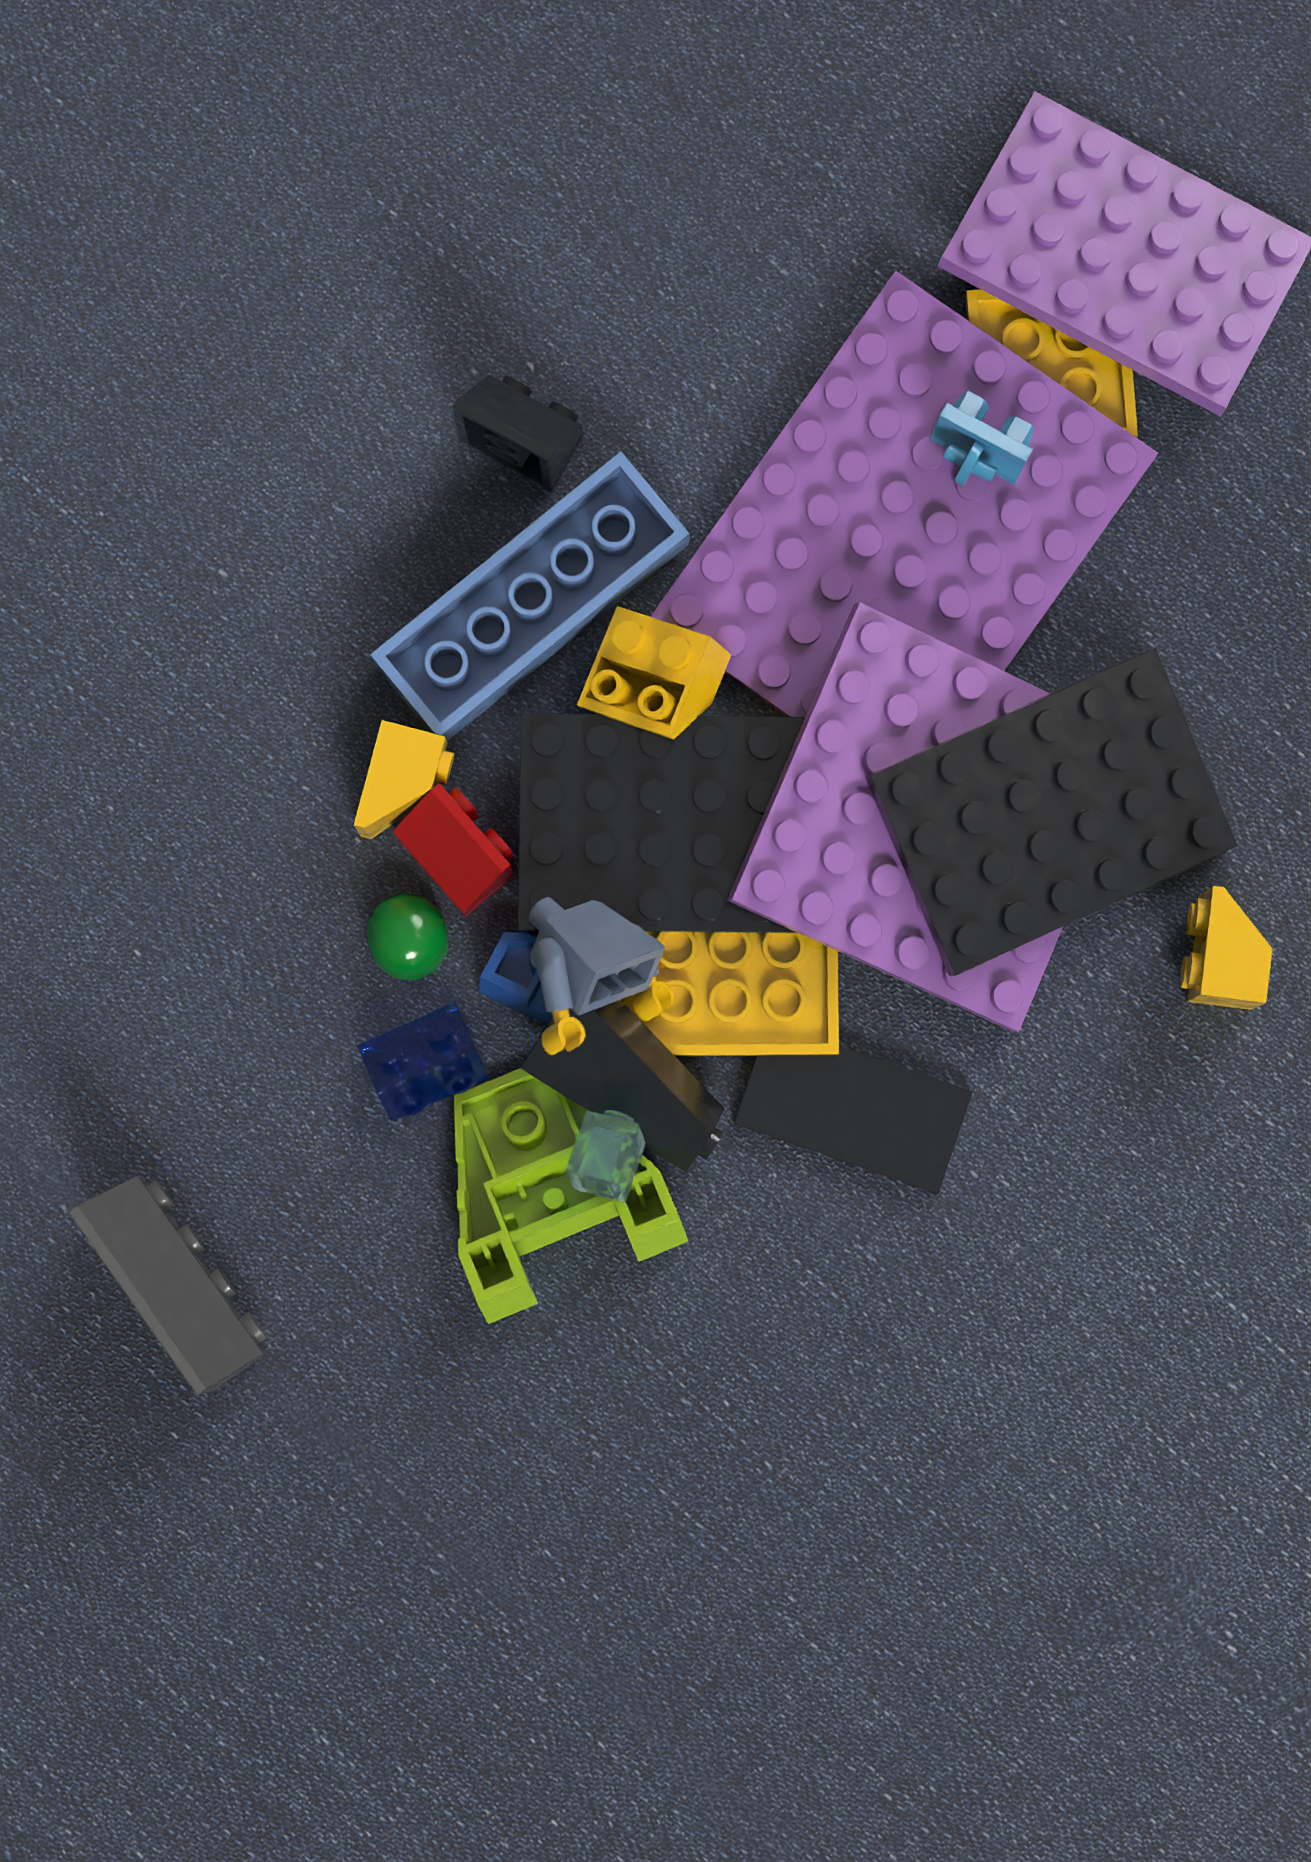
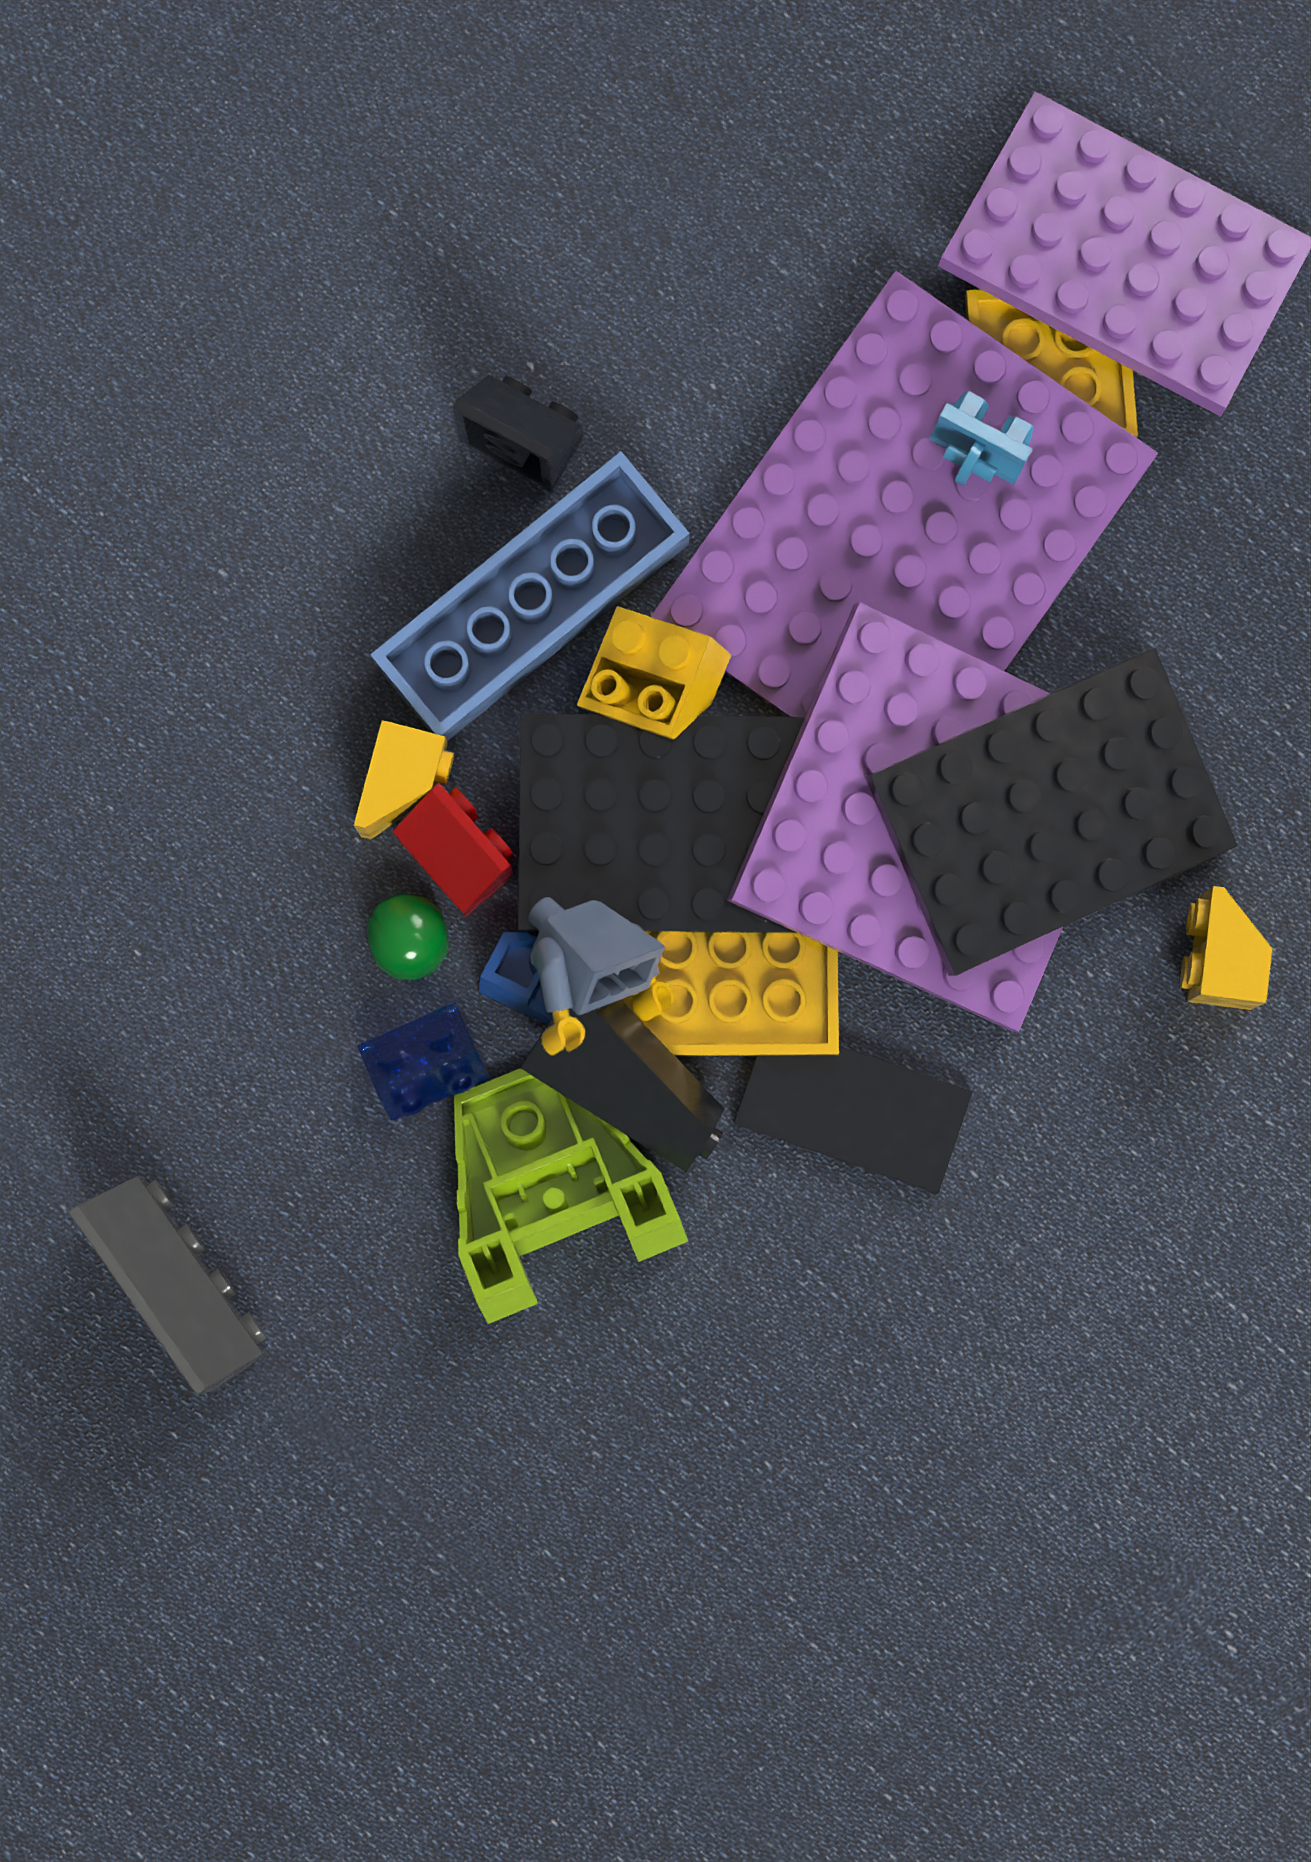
(606, 1154): clear light blue brick -> none

